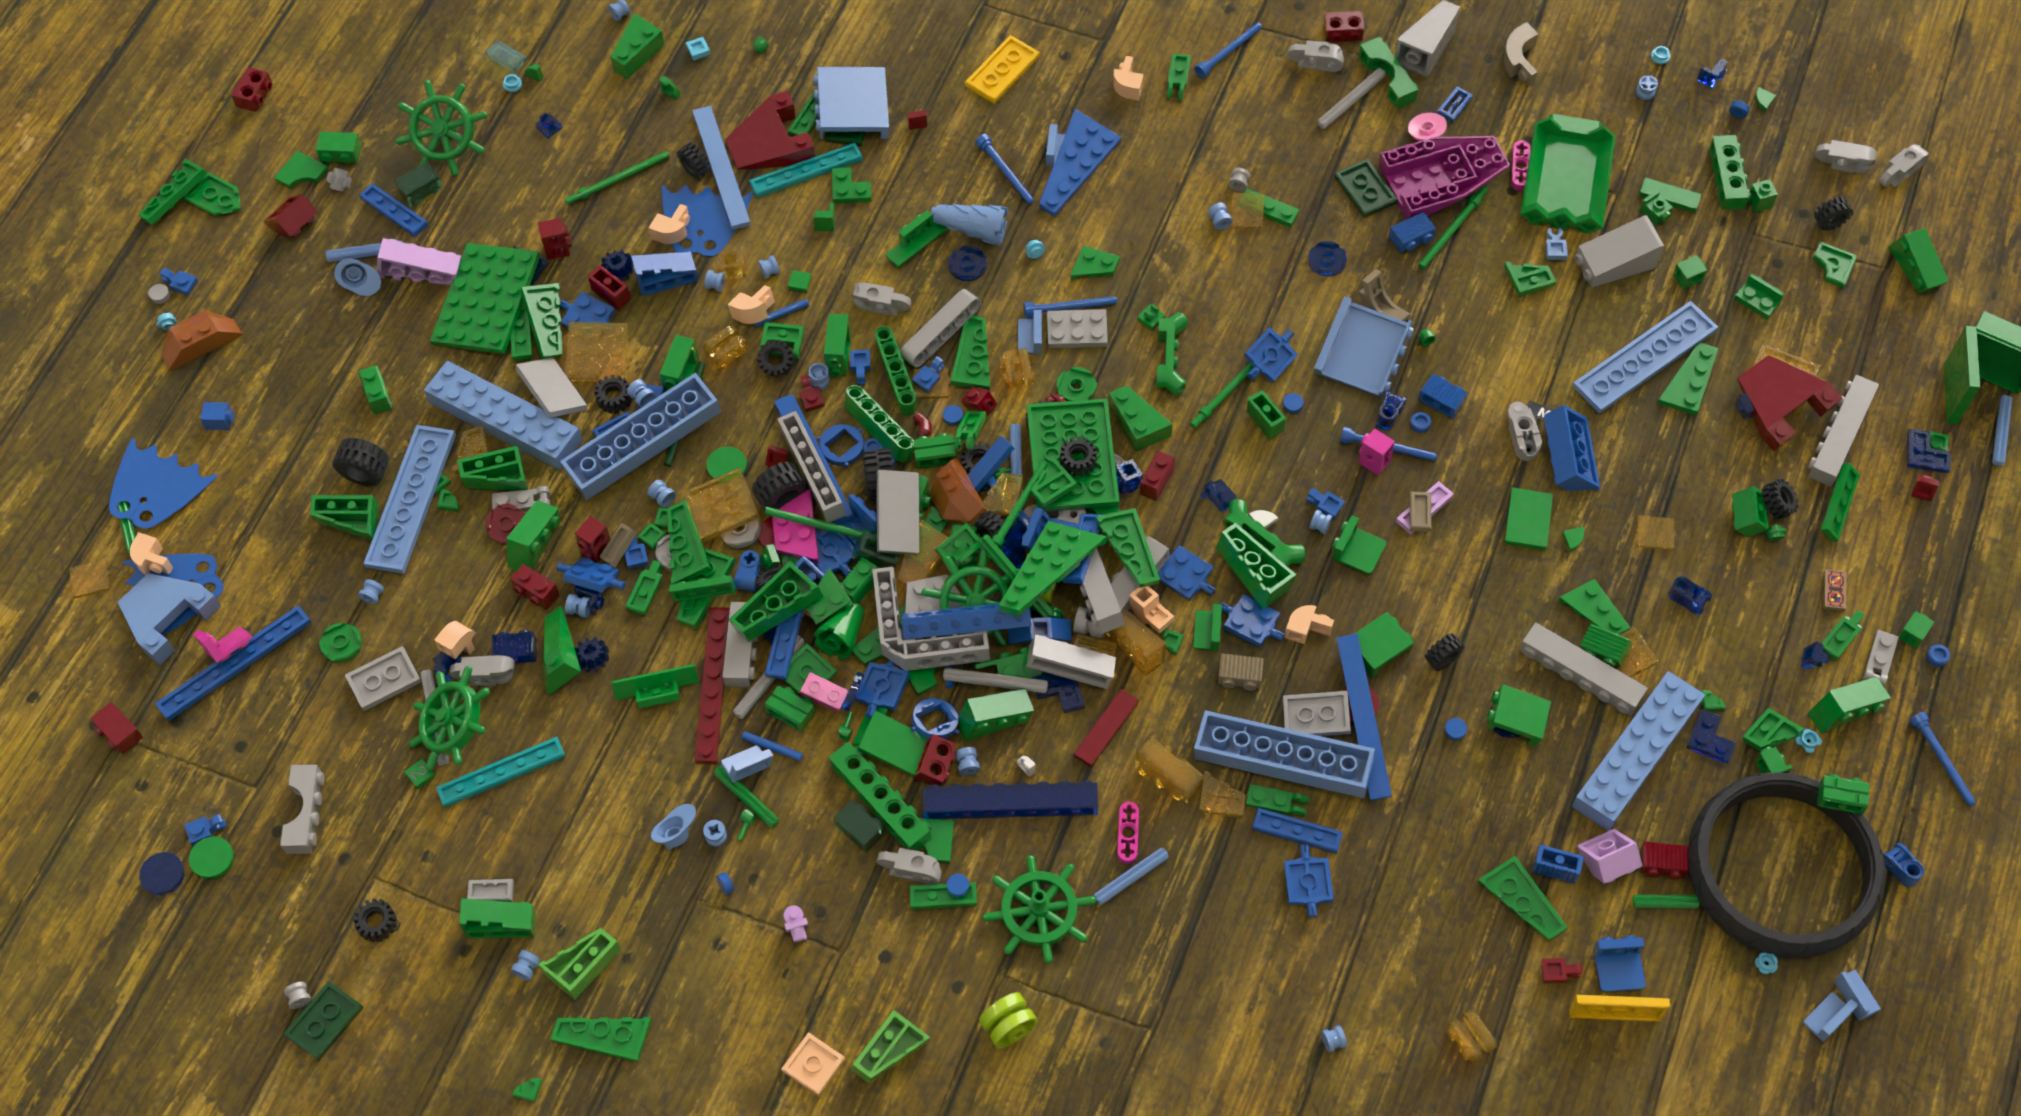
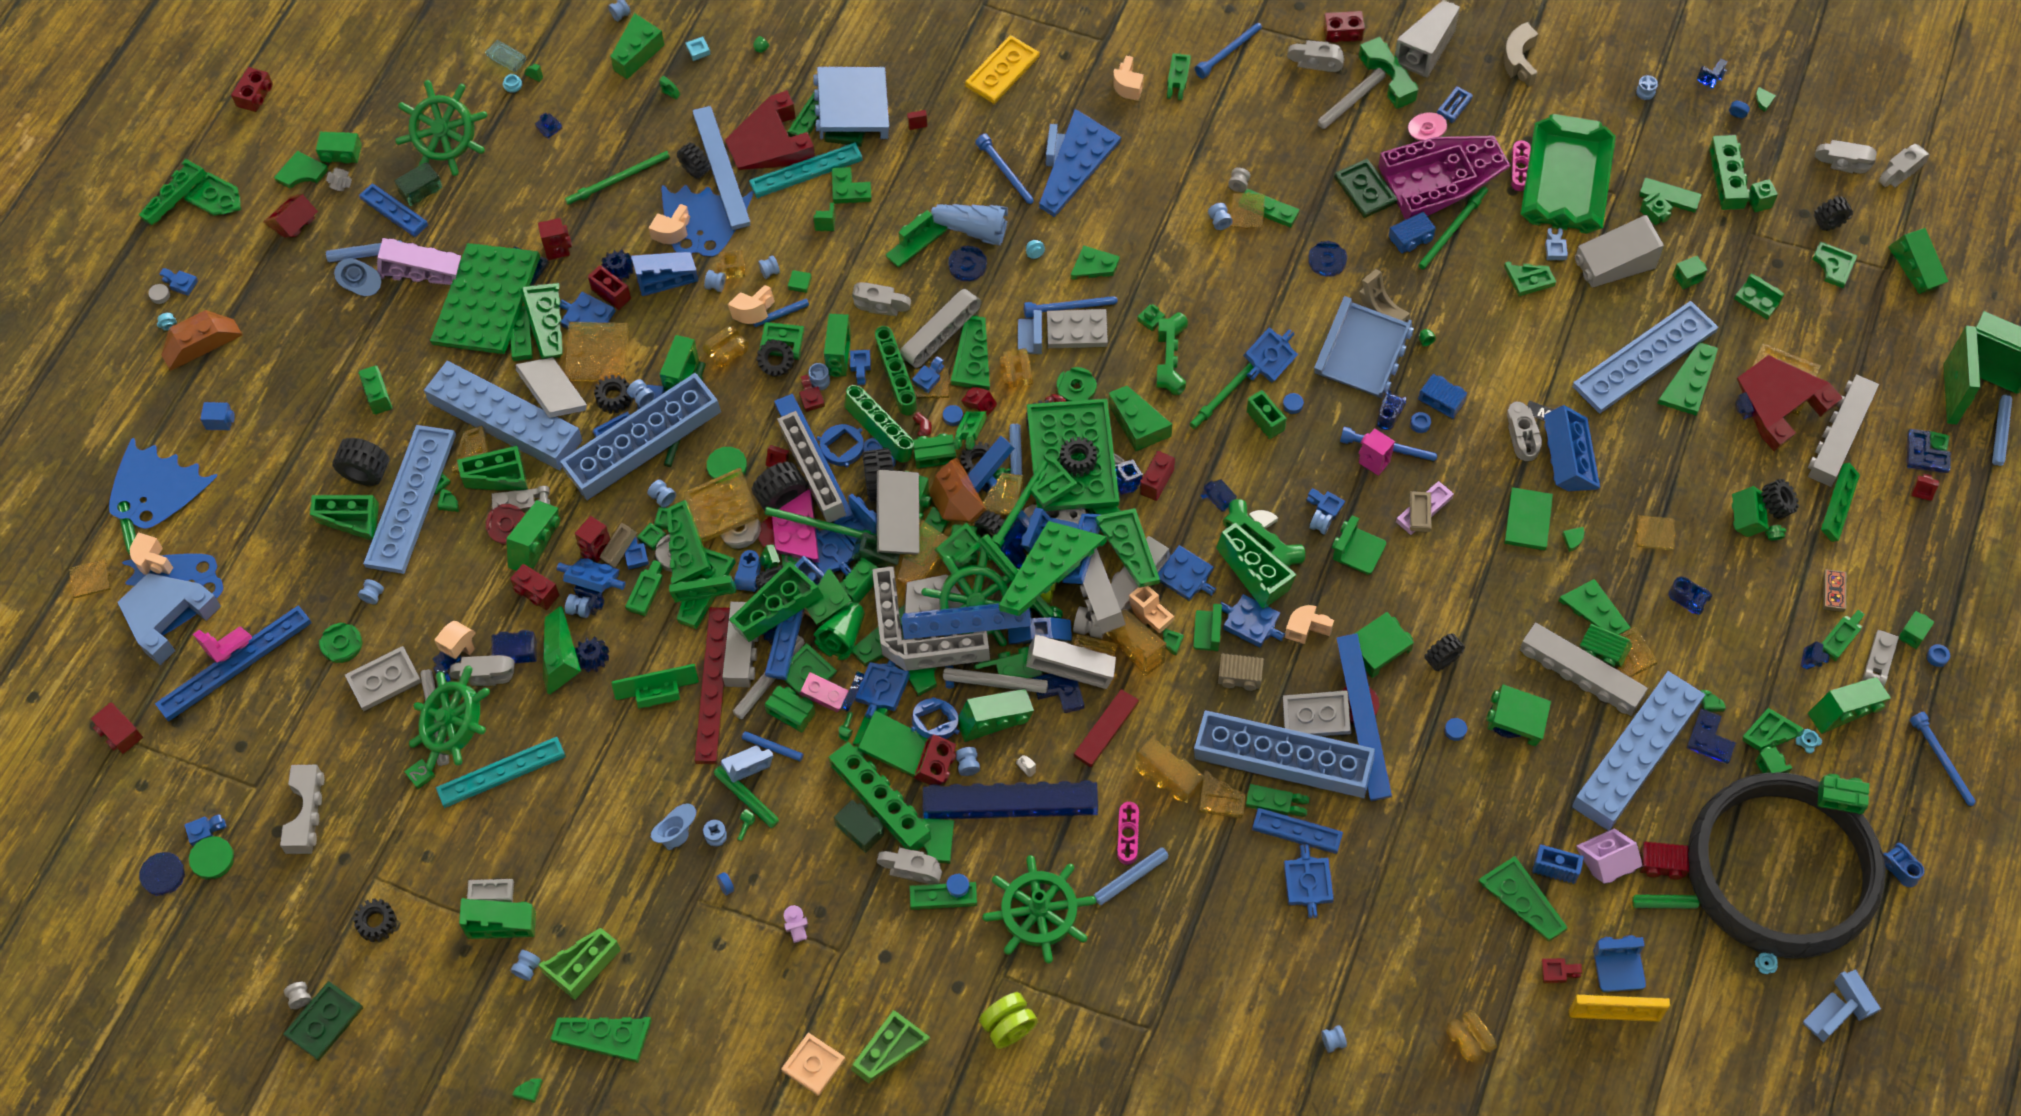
(1660, 55): medium azure plate -> none

